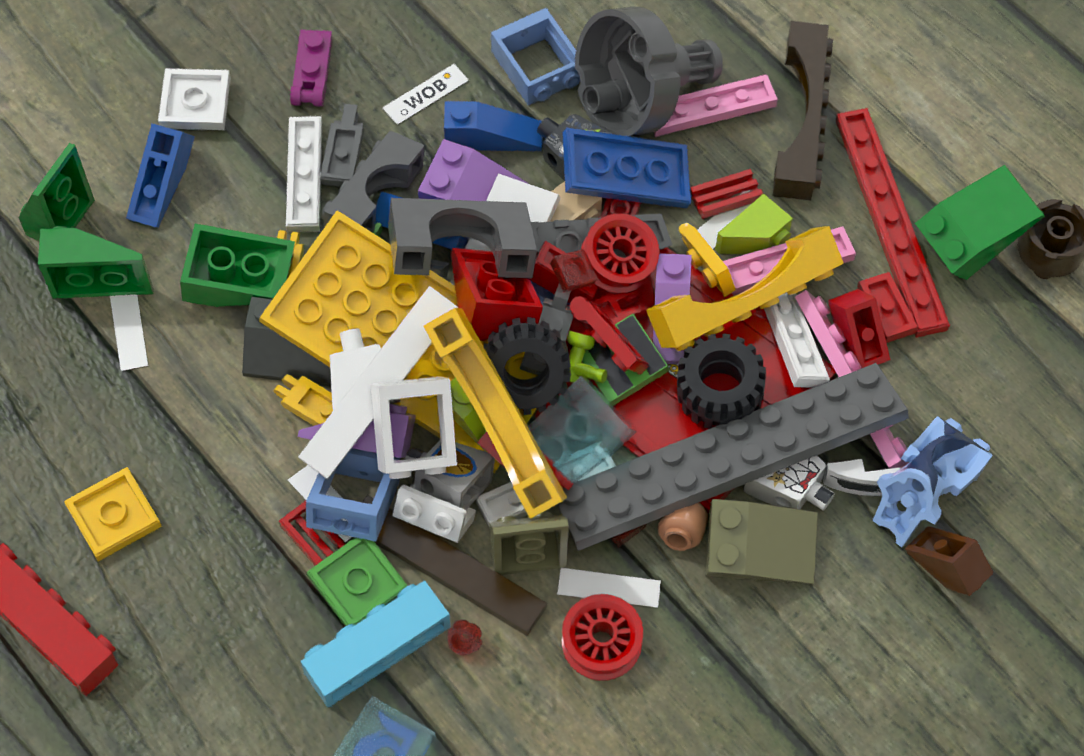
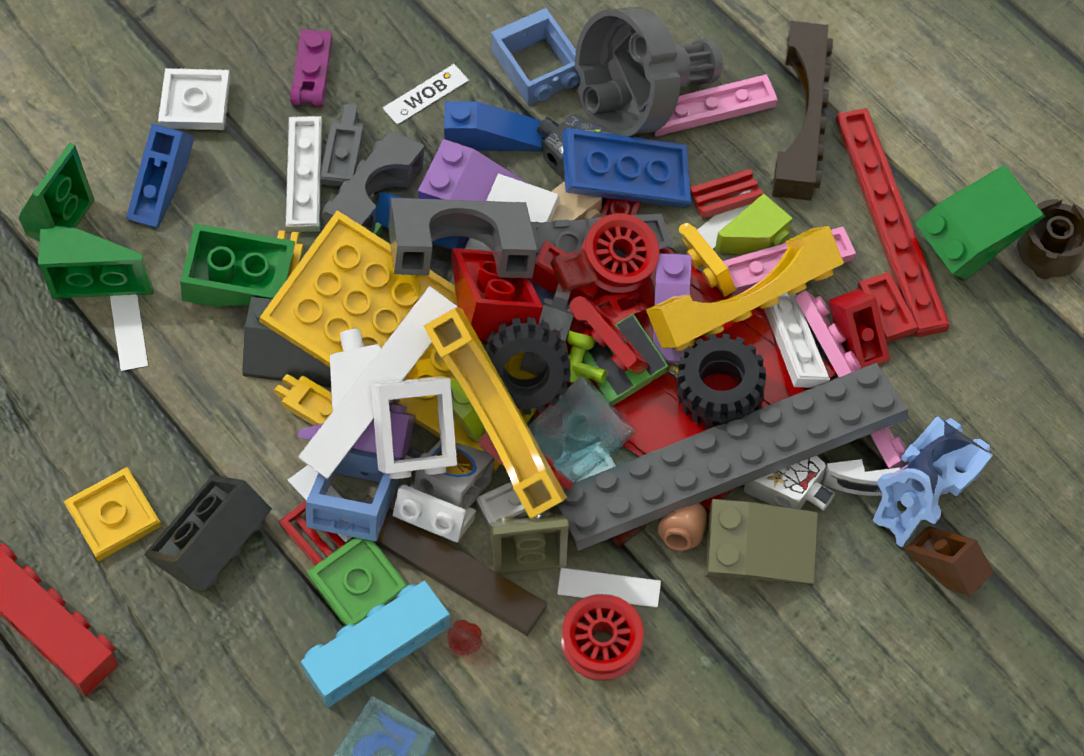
(209, 531): none -> pearl dark grey slope

